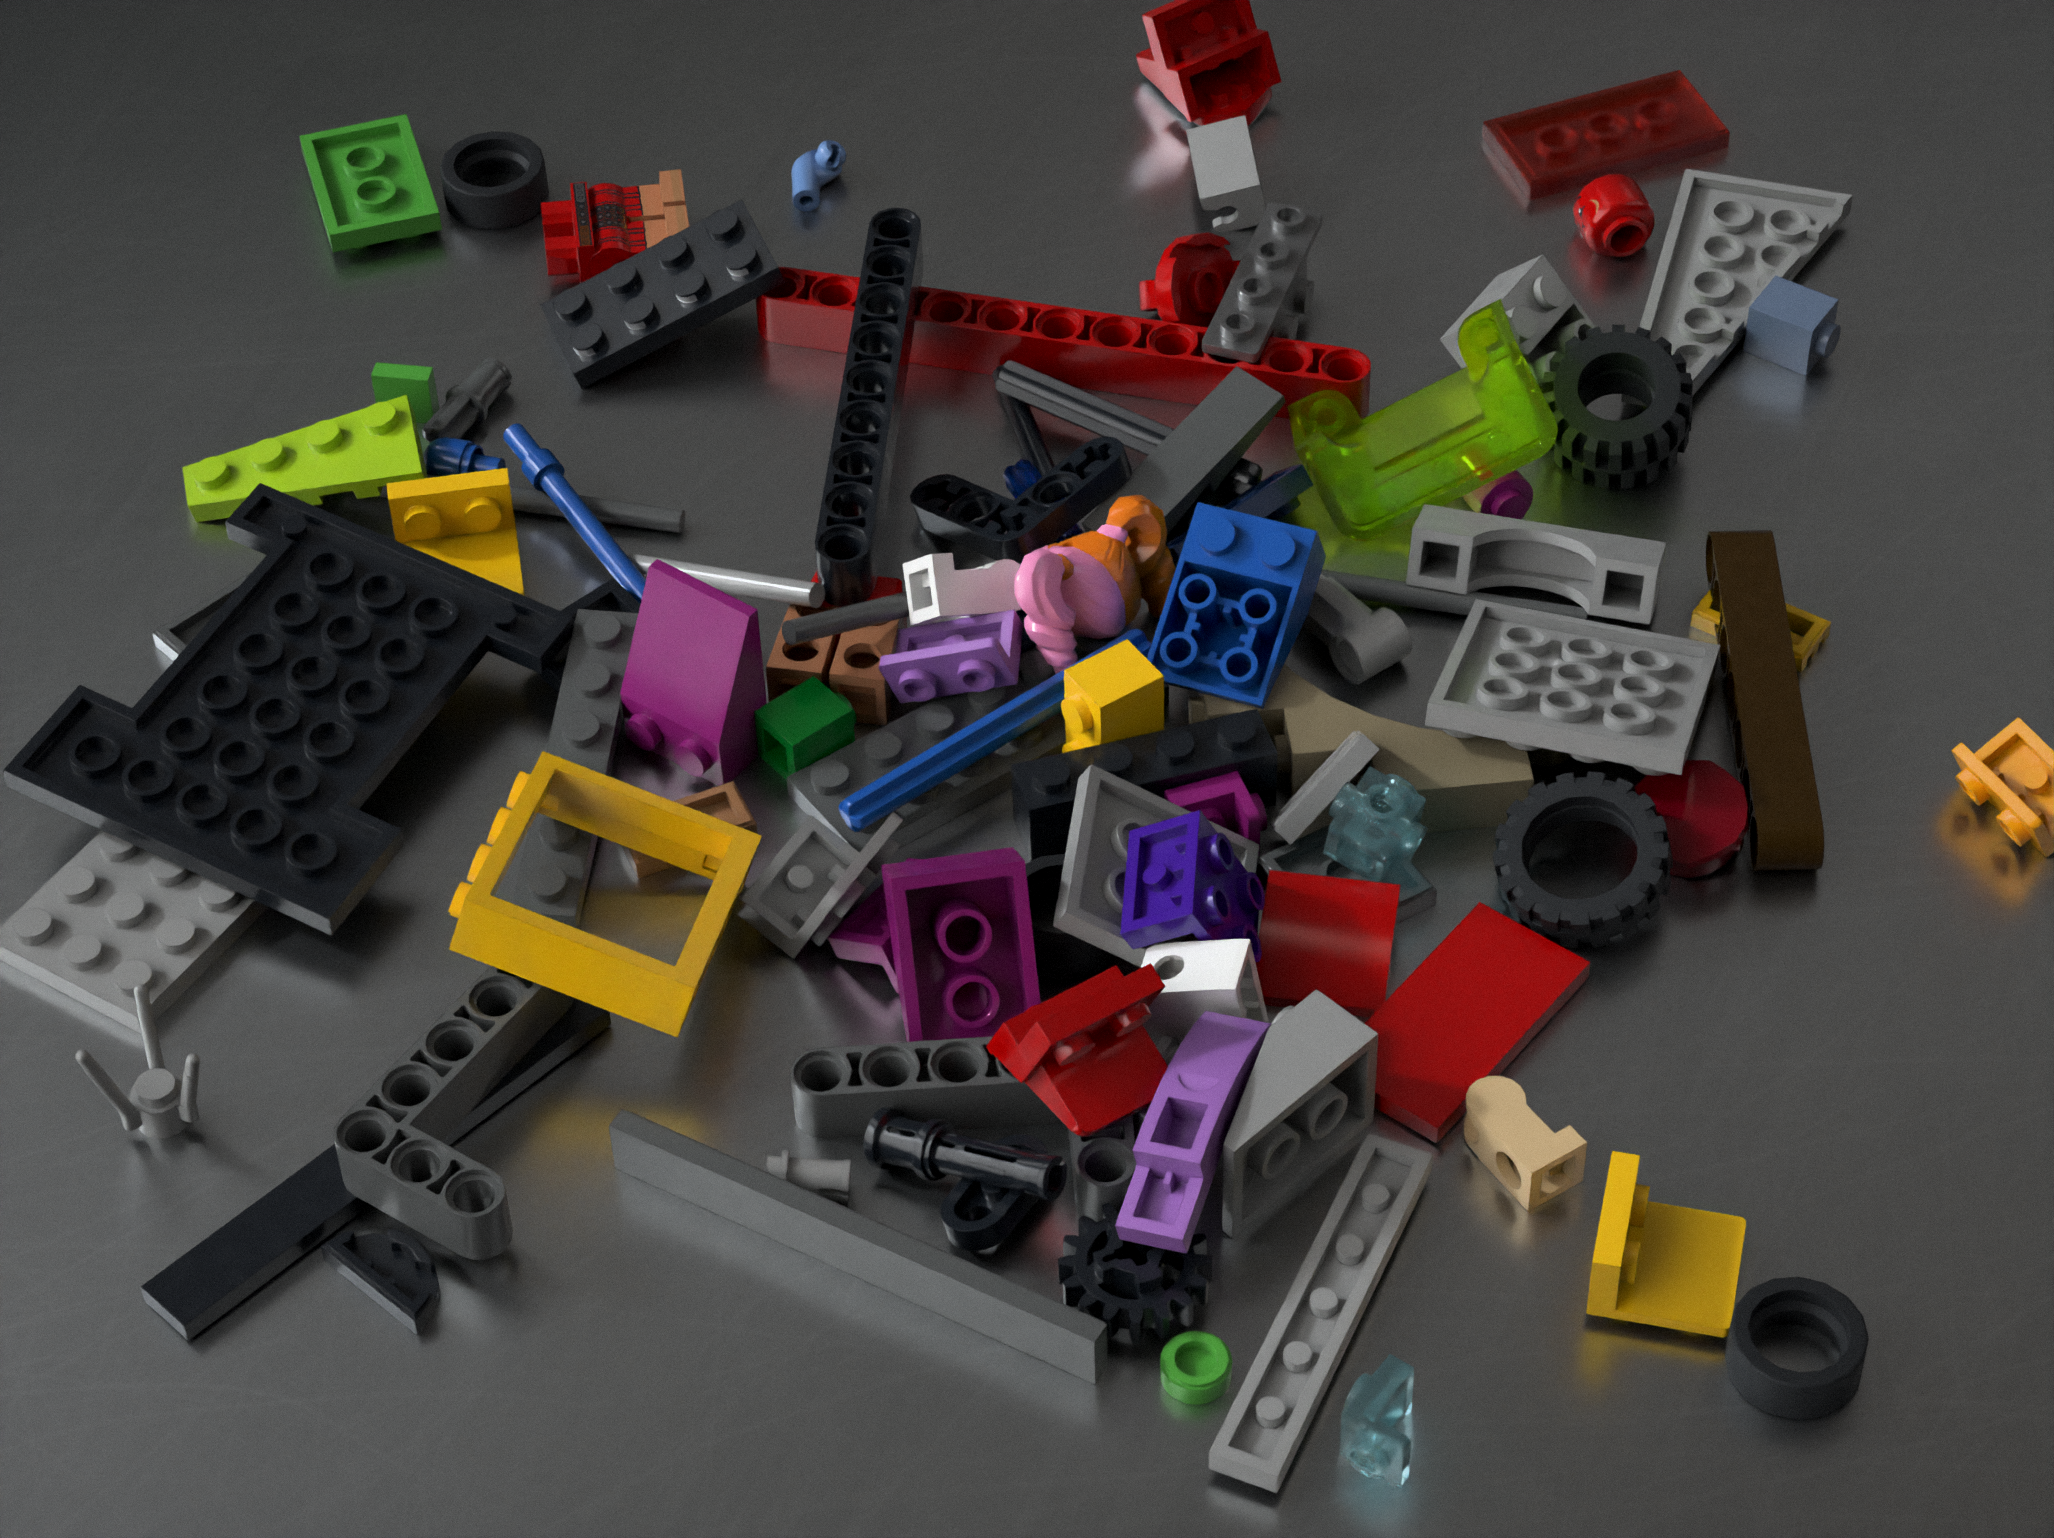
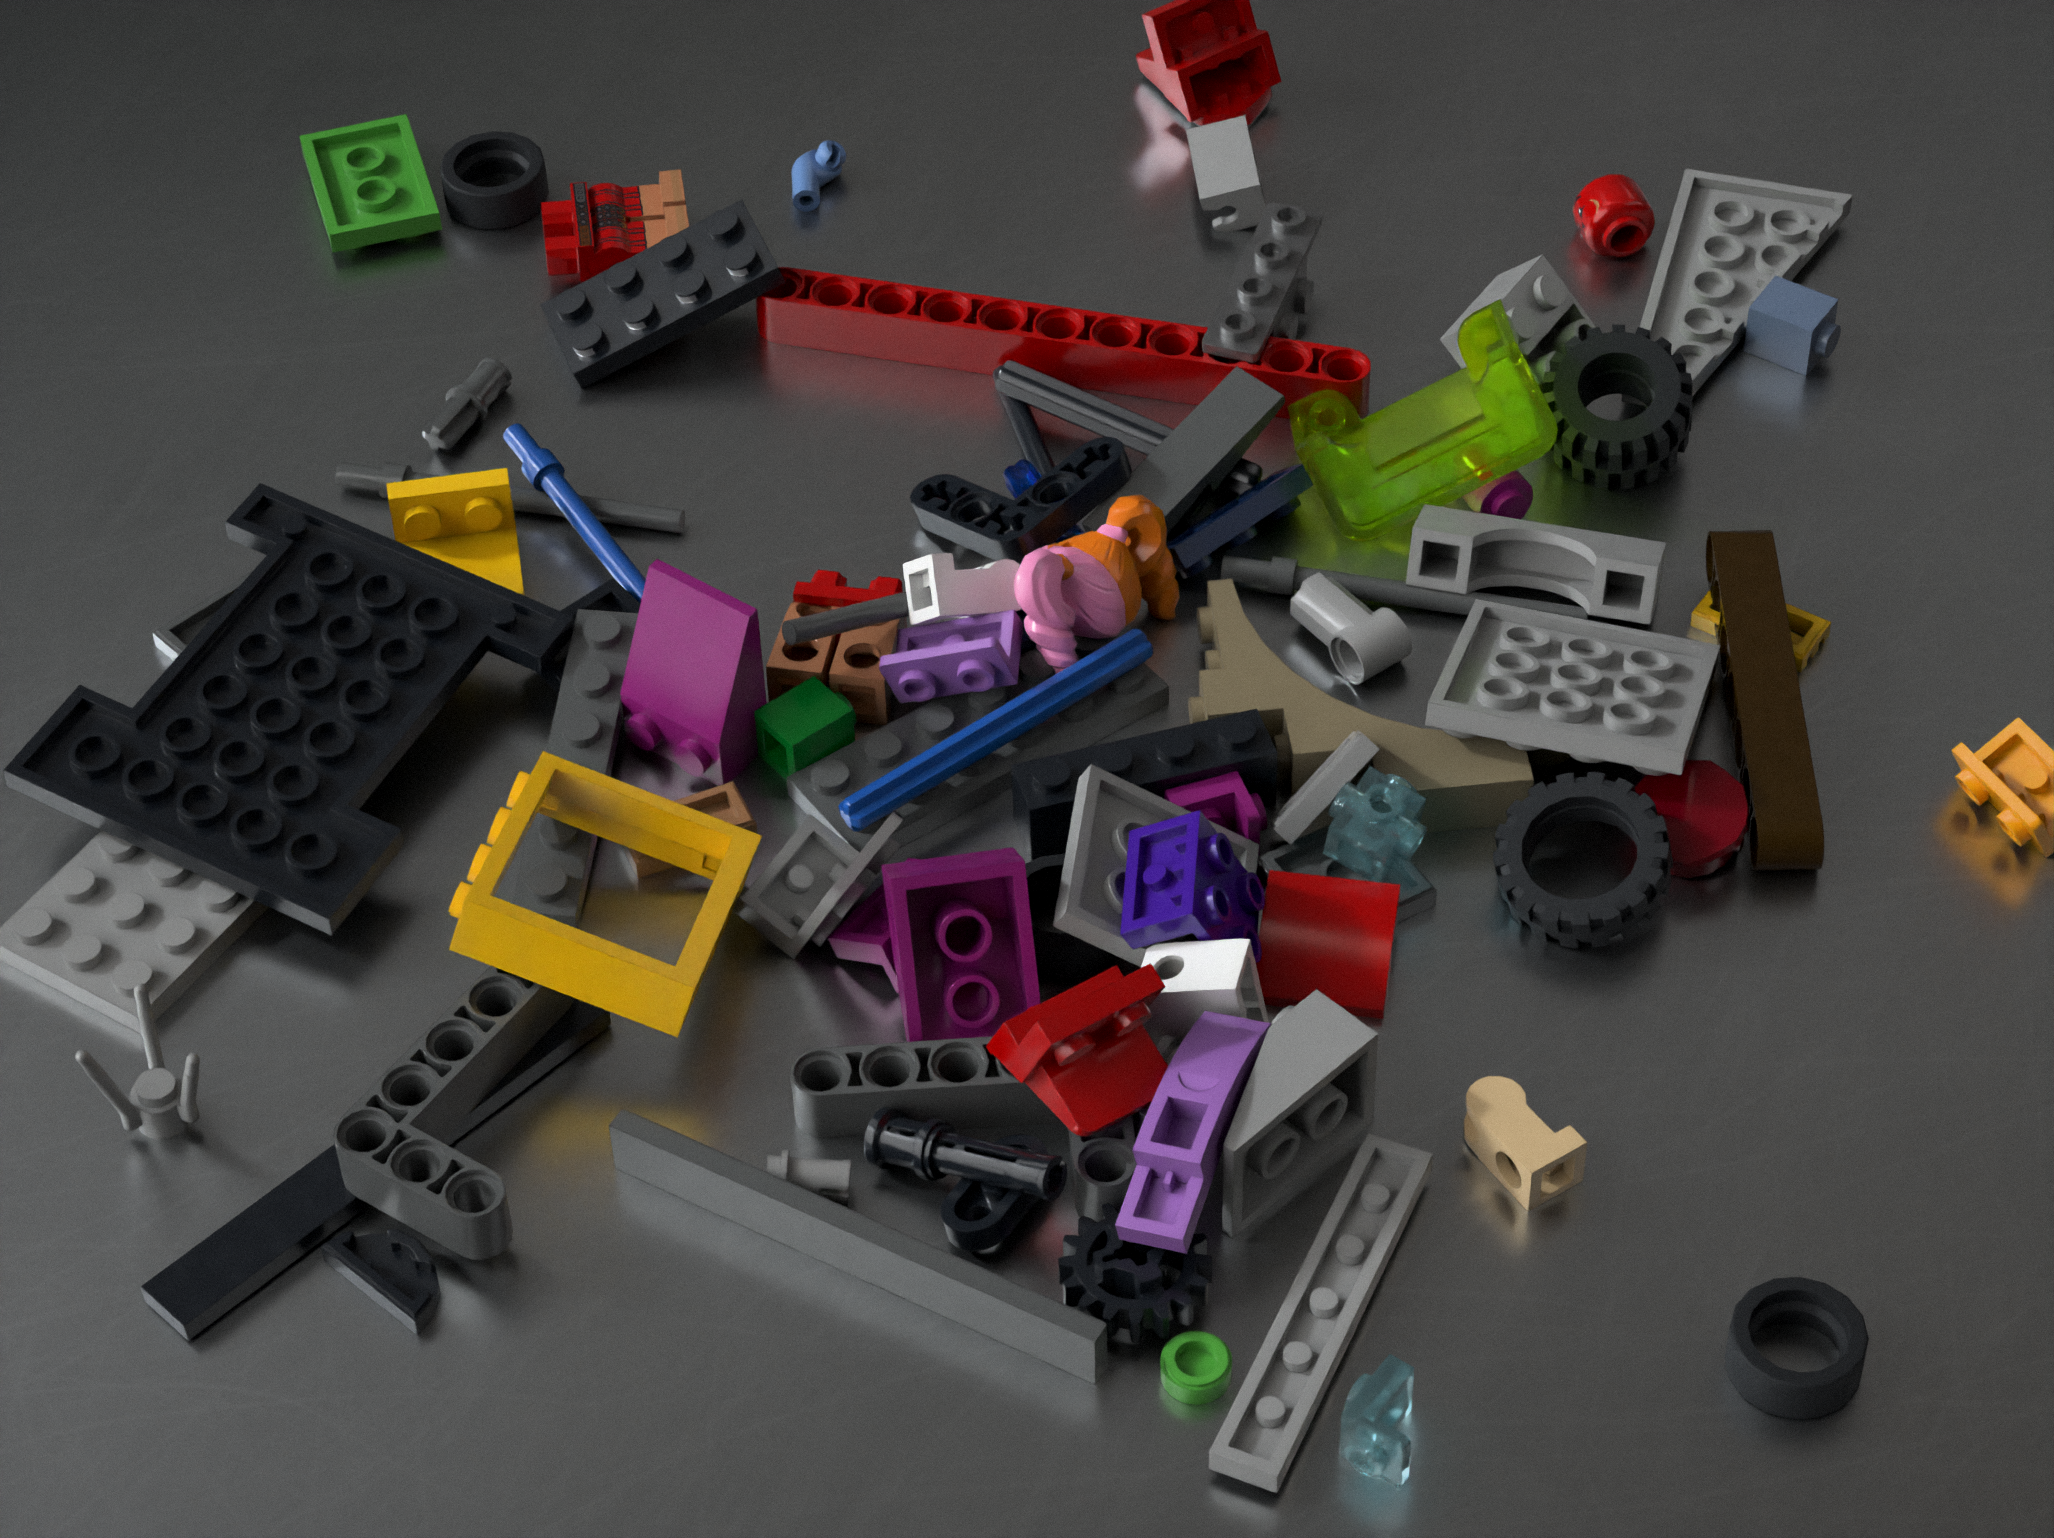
(327, 458): lime wing -> none
(416, 381): bright green tile -> none
(458, 456): blue cylinder -> none
(744, 583): light grey bar -> none
(869, 408): black beam -> none
(1112, 698): yellow brick -> none
(1189, 280): red tile -> none
(1236, 604): blue slope -> none
(1466, 1016): red tile -> none
(1605, 134): clear red tile -> none
(1662, 1259): yellow bracket -> none

